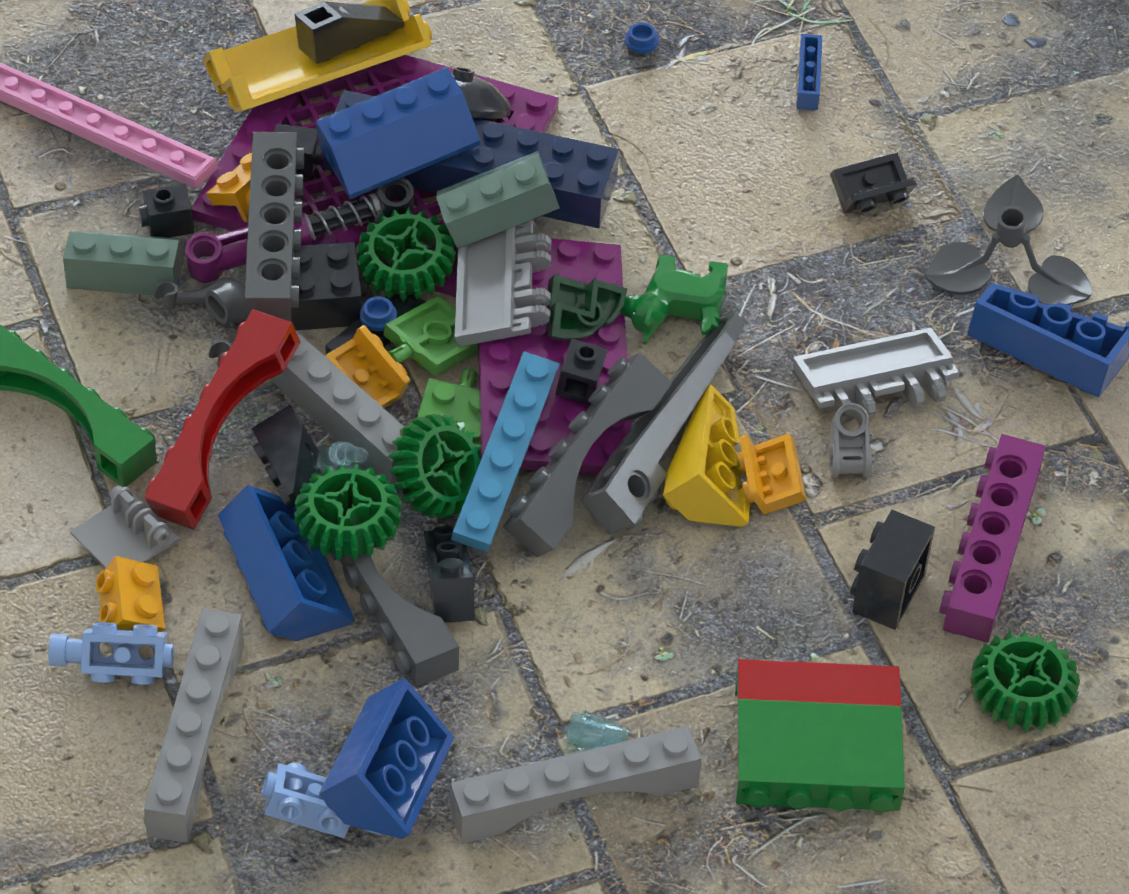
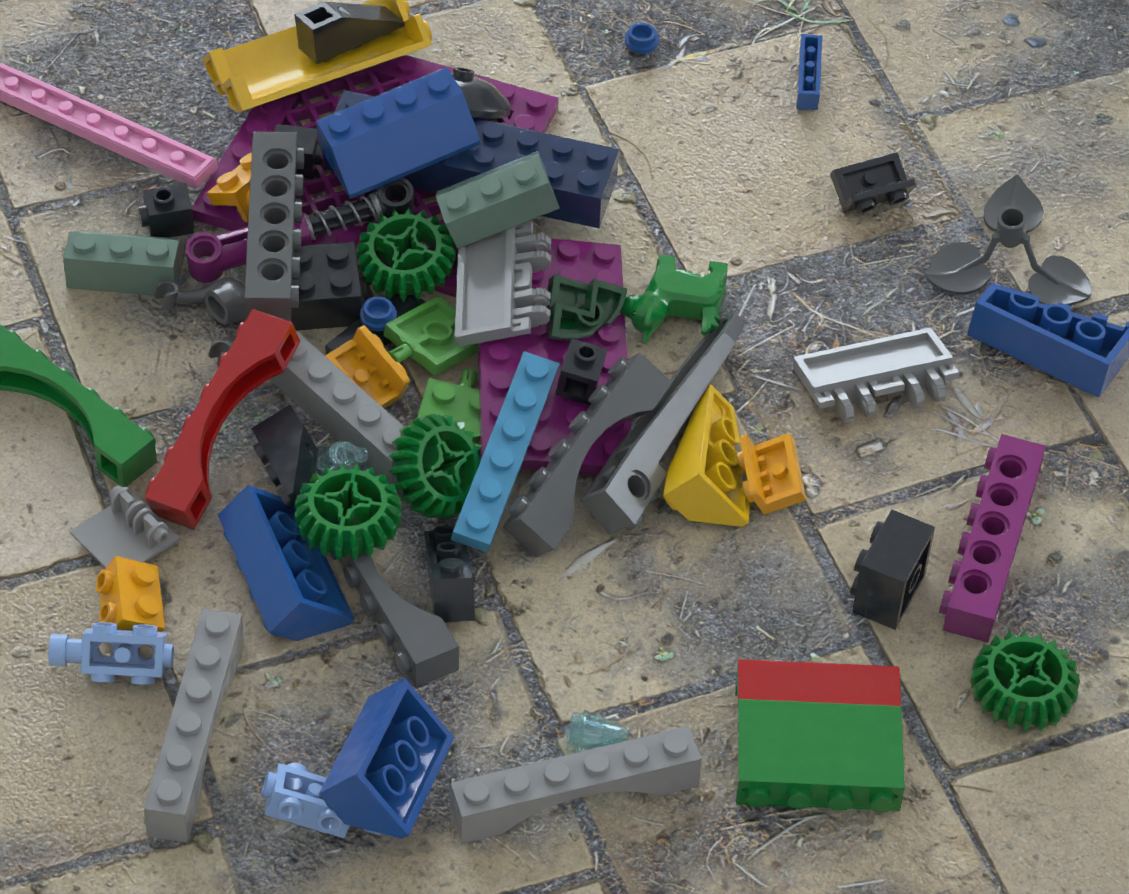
(850, 449): light grey piece -> none

